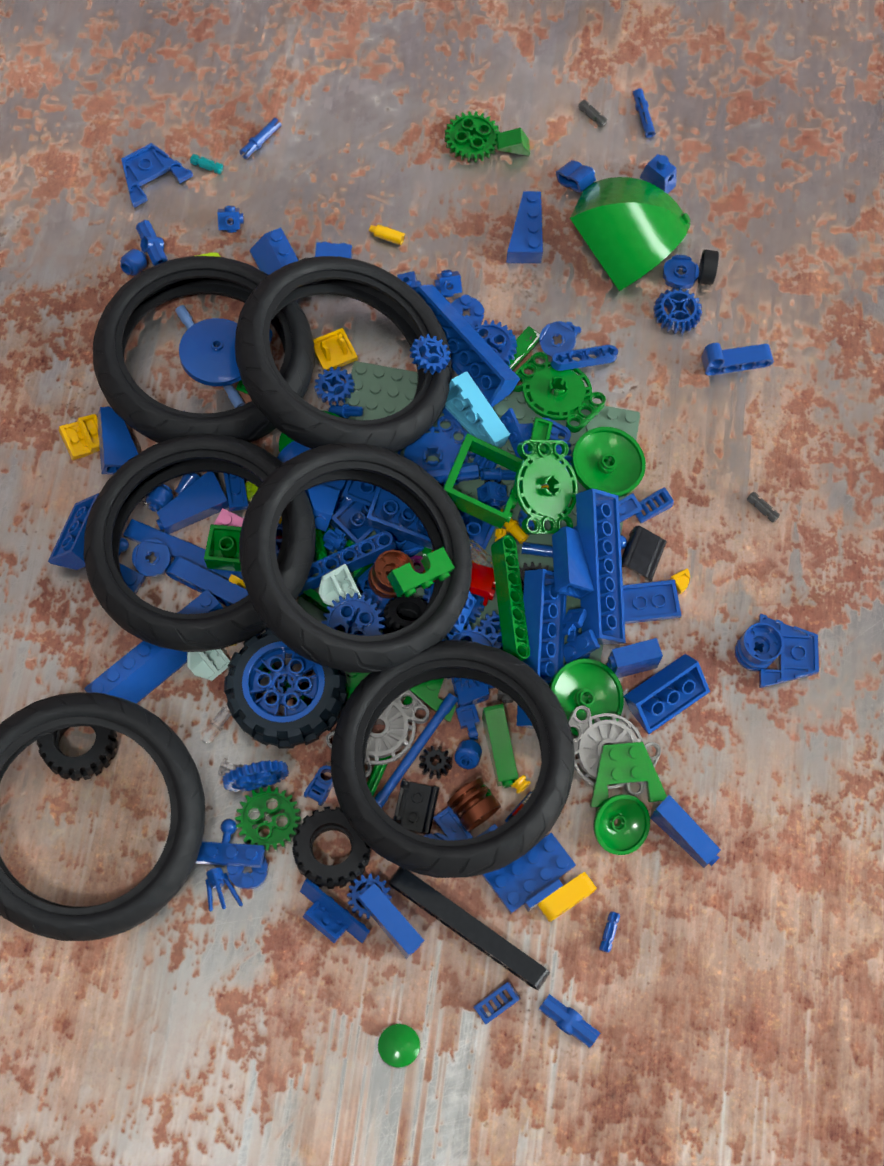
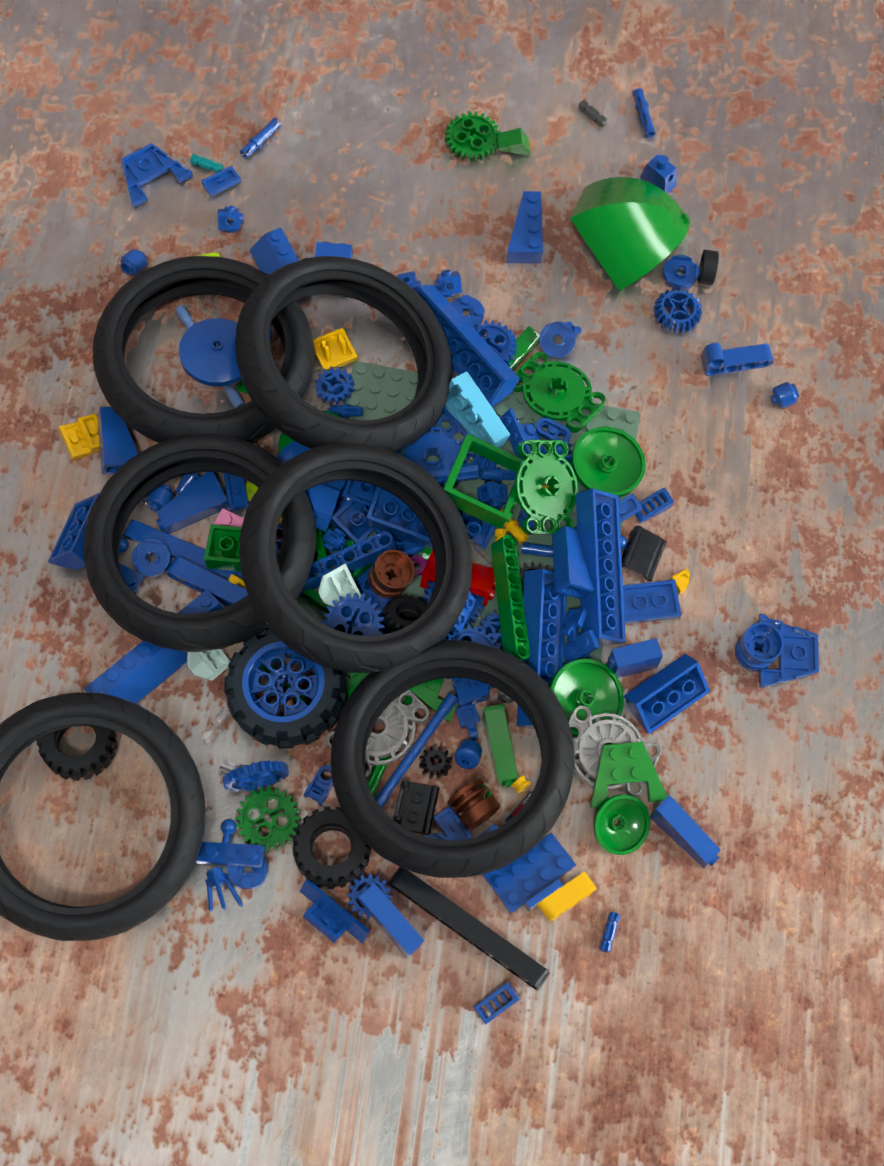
(151, 243): blue piece -> none
(221, 181): none -> blue plate
(387, 234): yellow cylinder -> none
(399, 1045): green dish -> none
(406, 580): green arch -> none
(430, 354): blue gear -> none
(540, 431): green tile -> none
(564, 361): blue beam -> none
(569, 1021): blue piece -> none
(576, 176): blue brick -> none
(763, 507): dark grey axle -> none
(784, 395): none -> blue head

